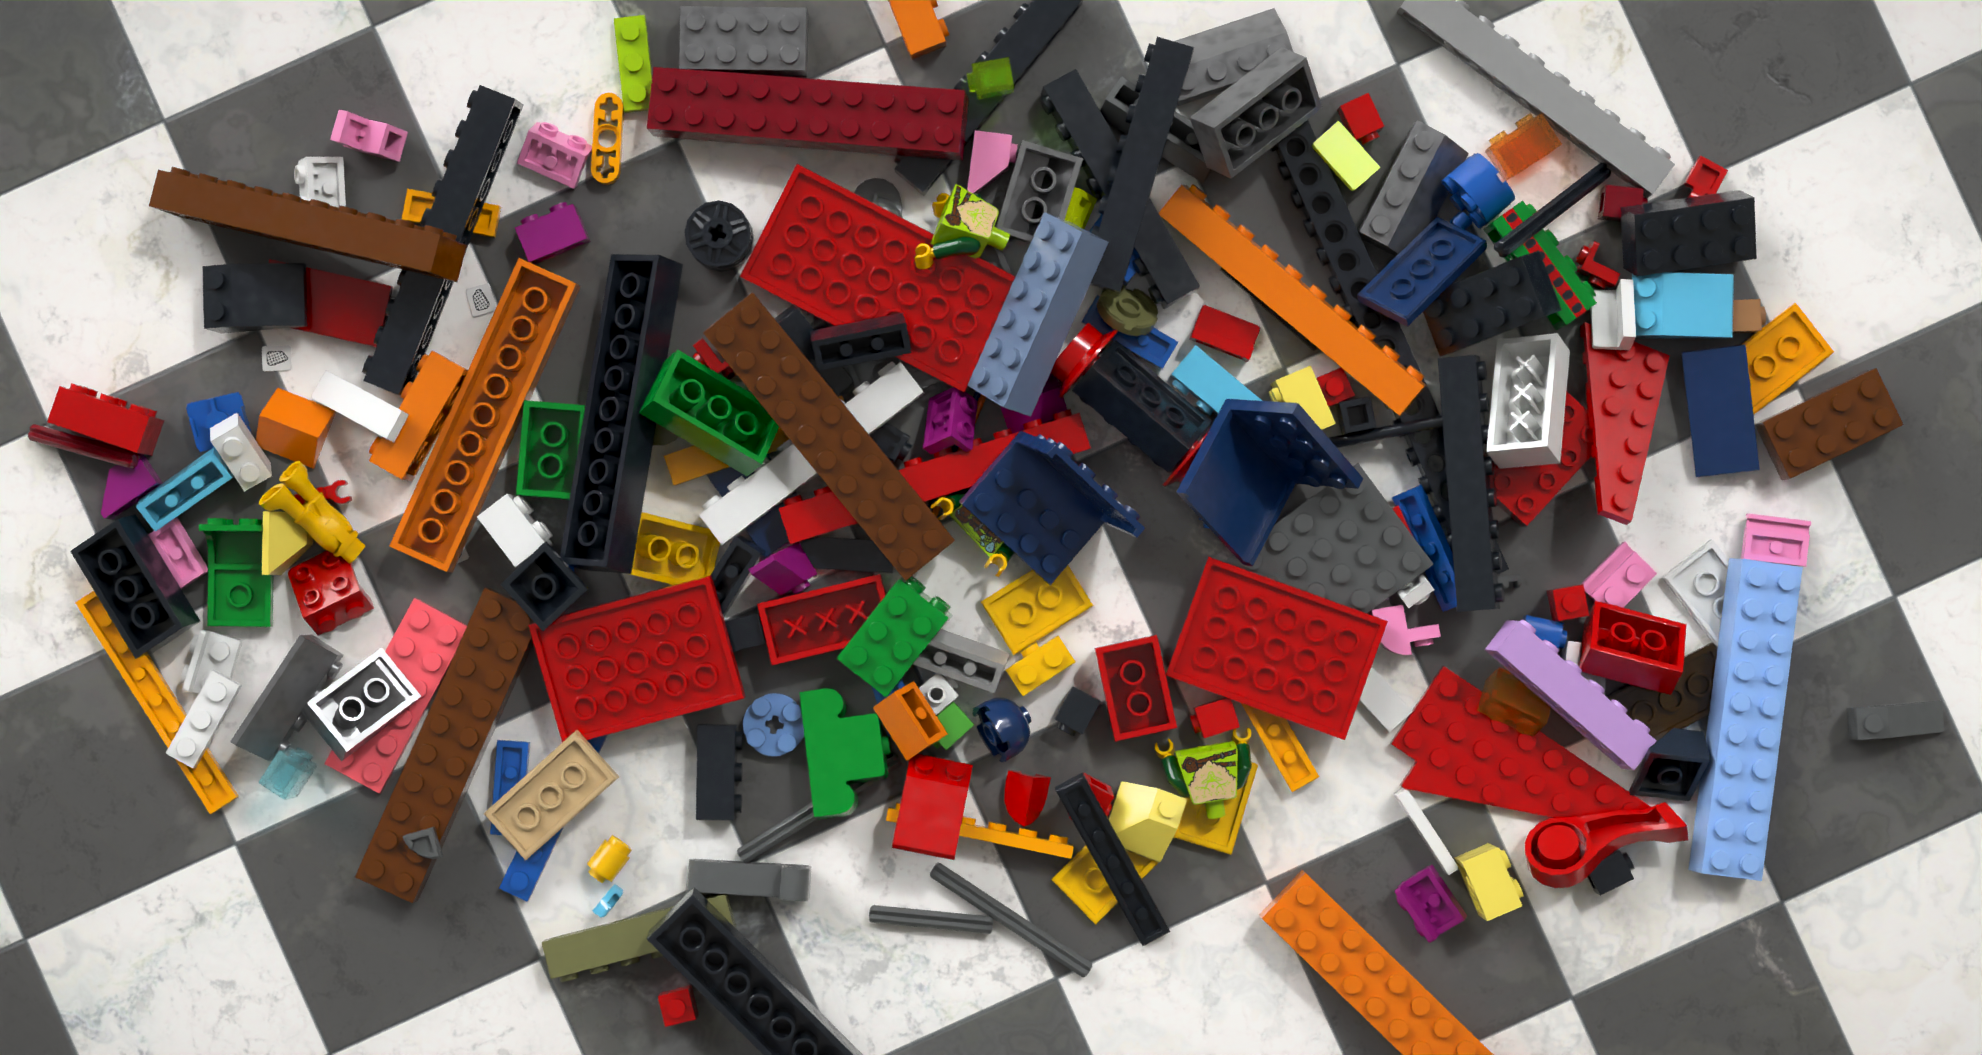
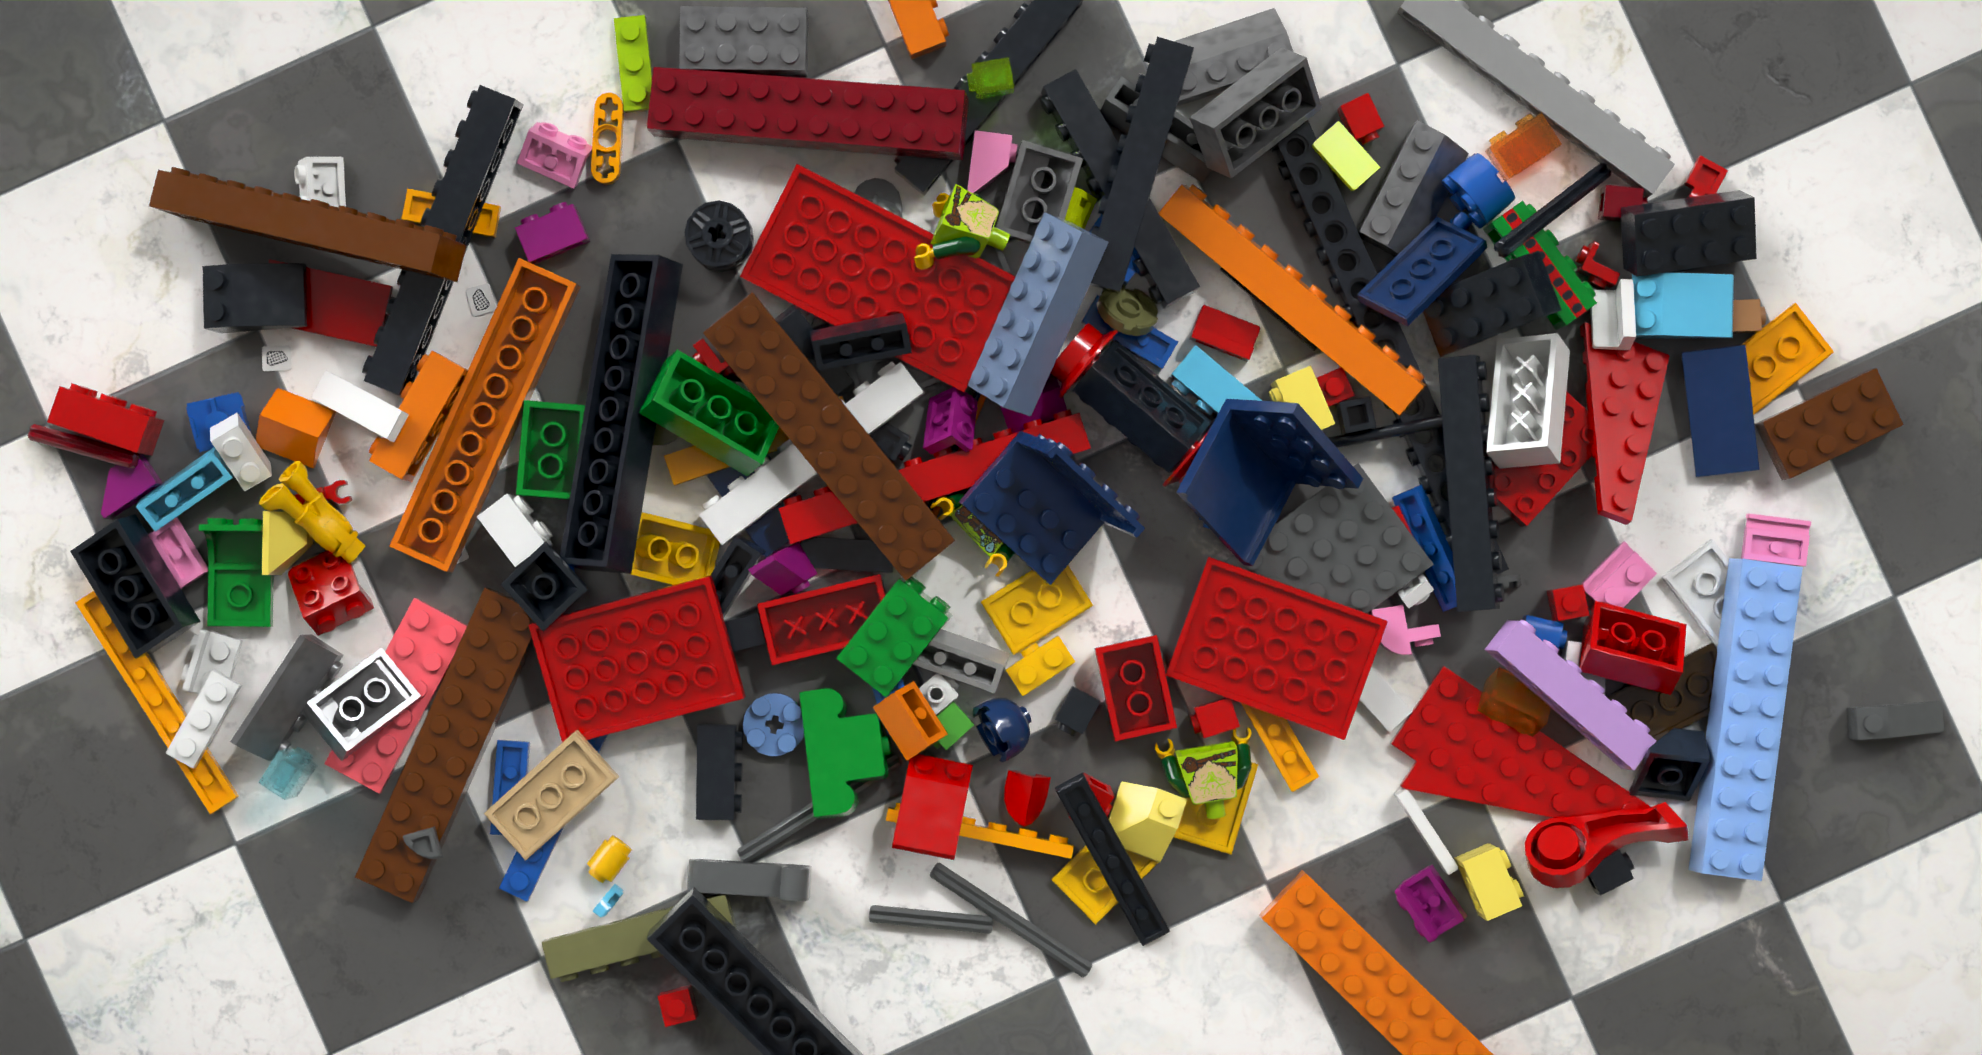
(368, 136): bright pink brick -> none

